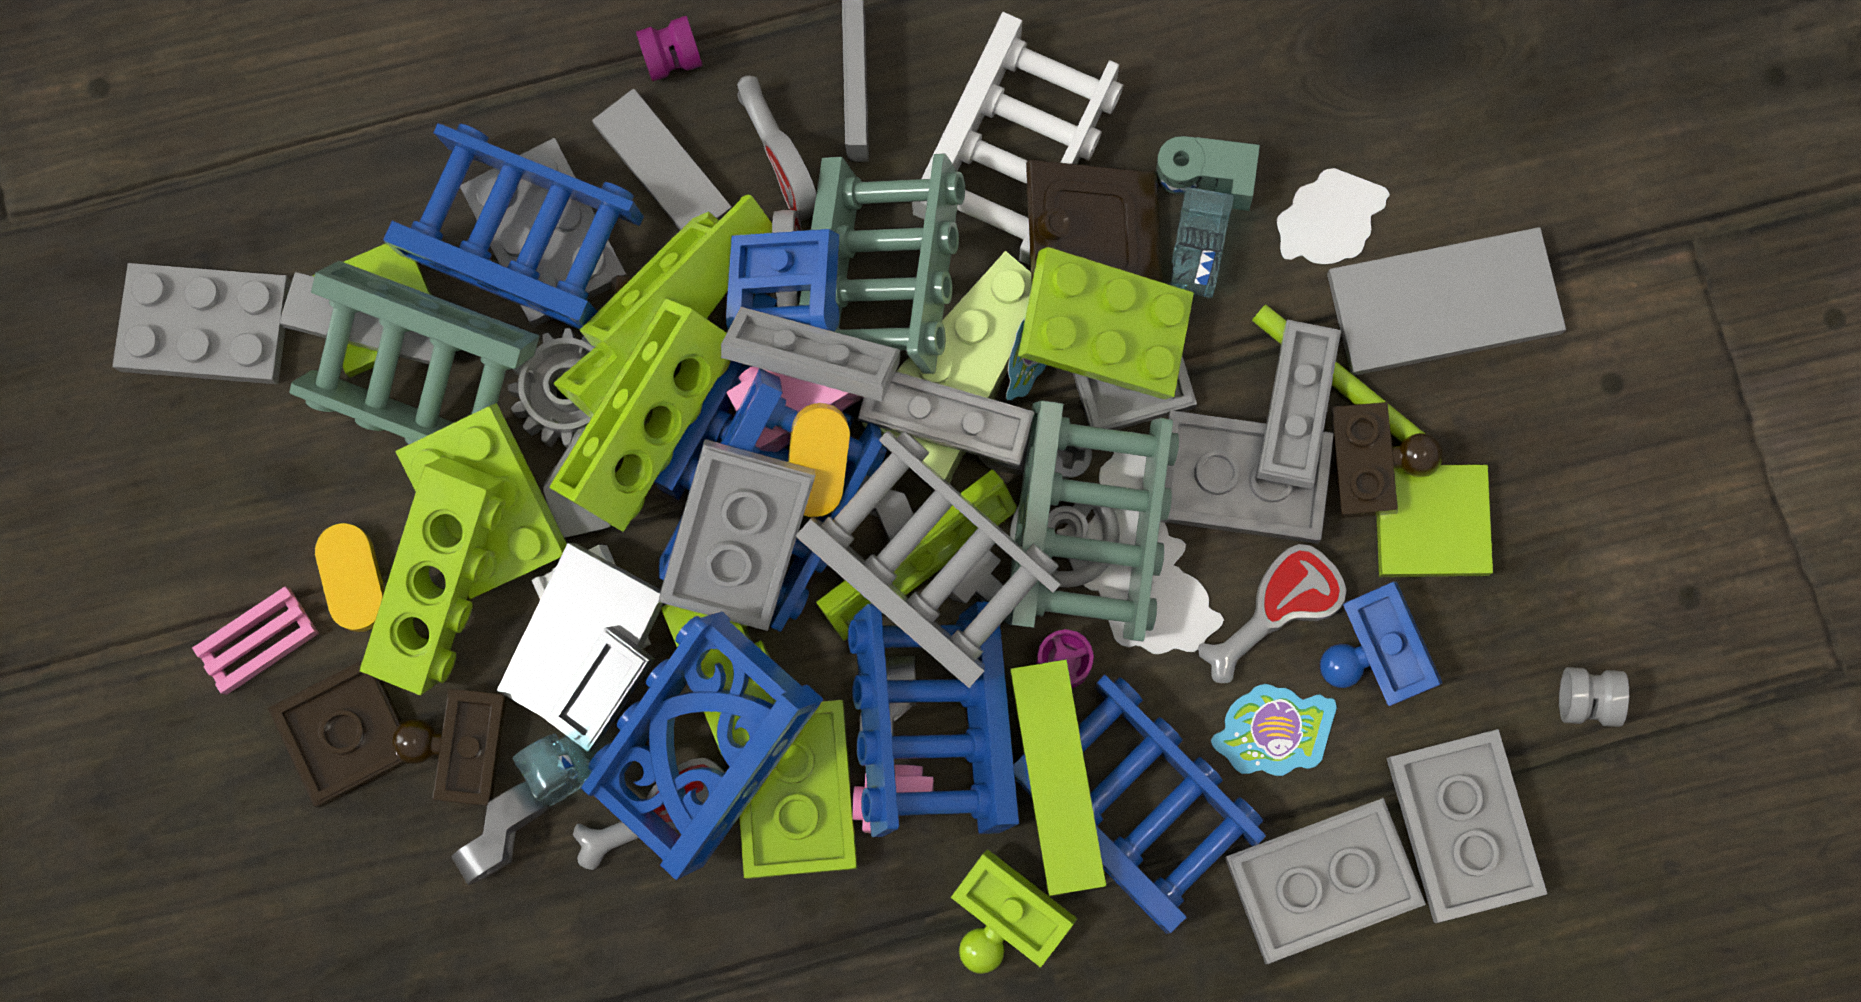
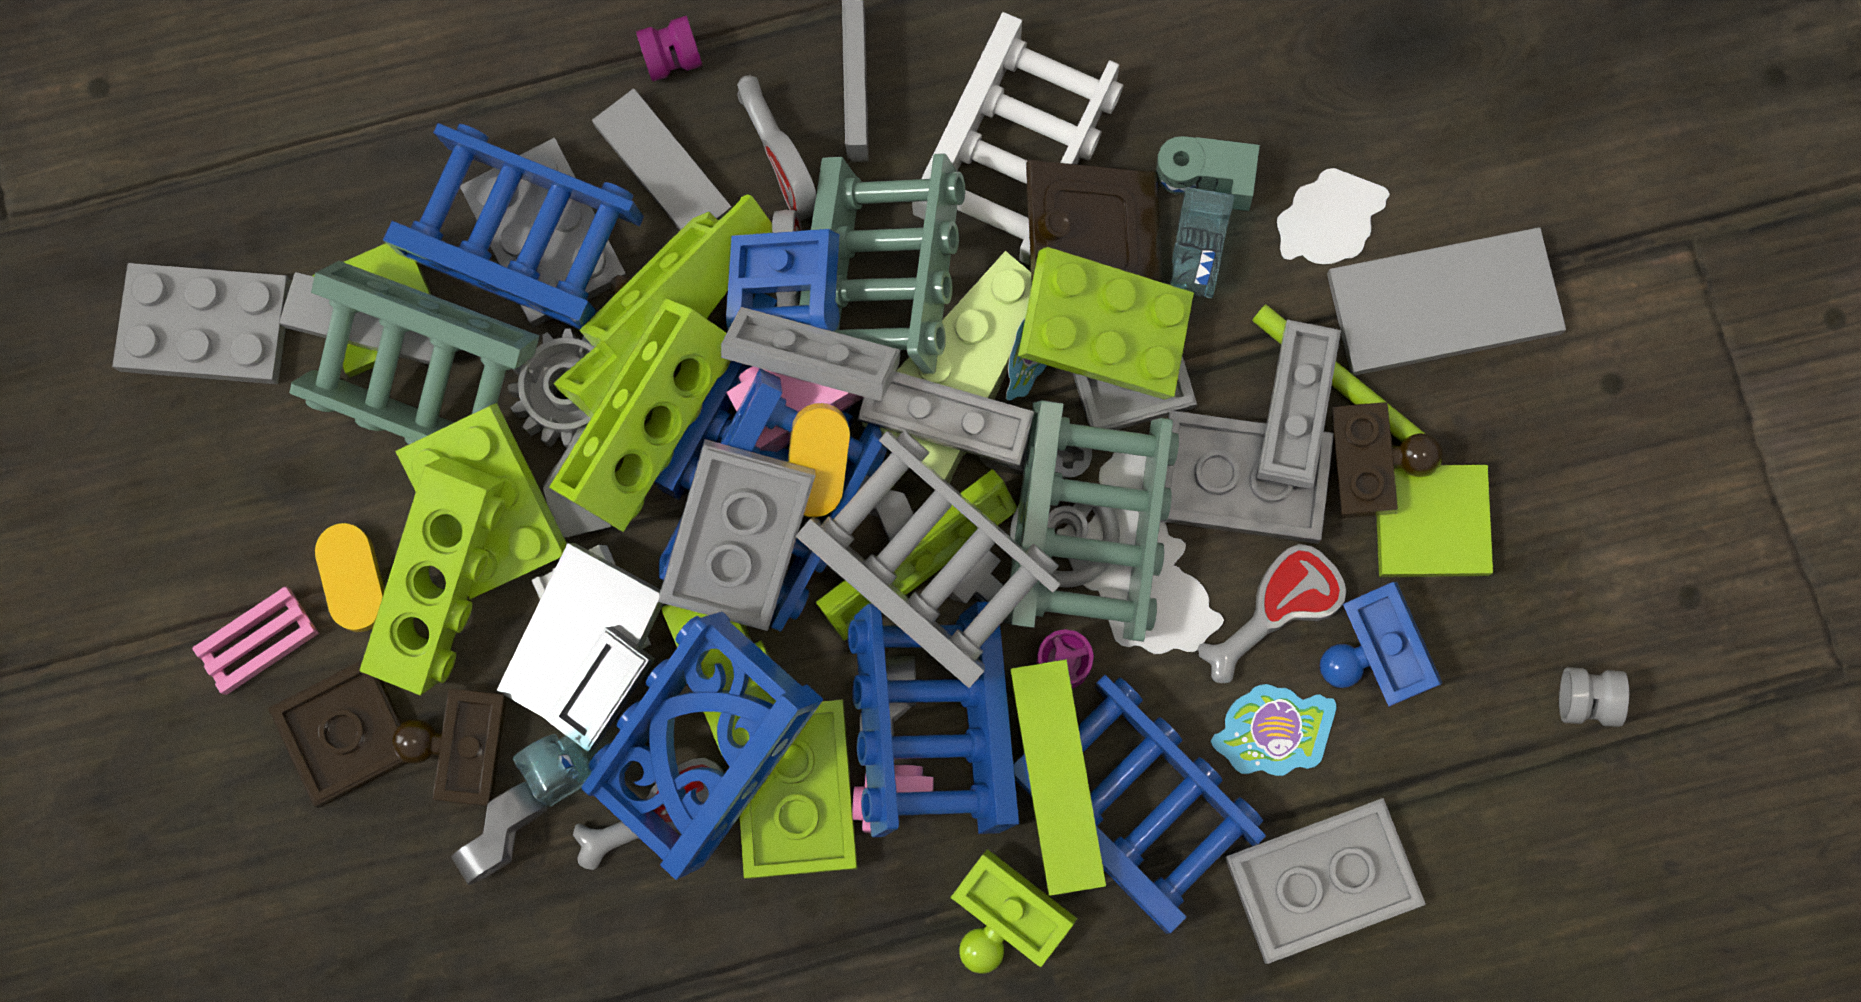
(1466, 826): light grey plate -> none

